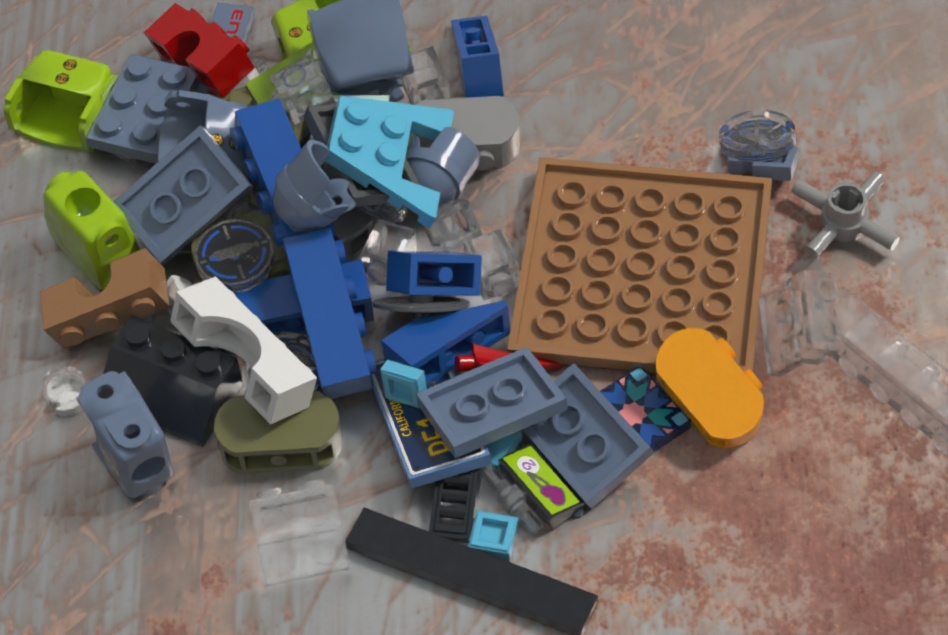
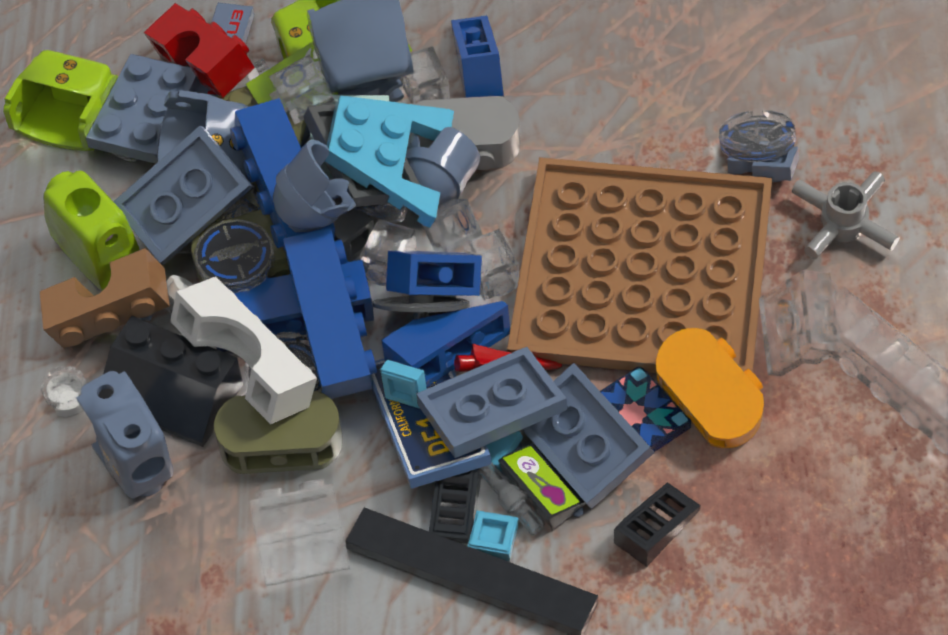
(647, 550): none -> black slope

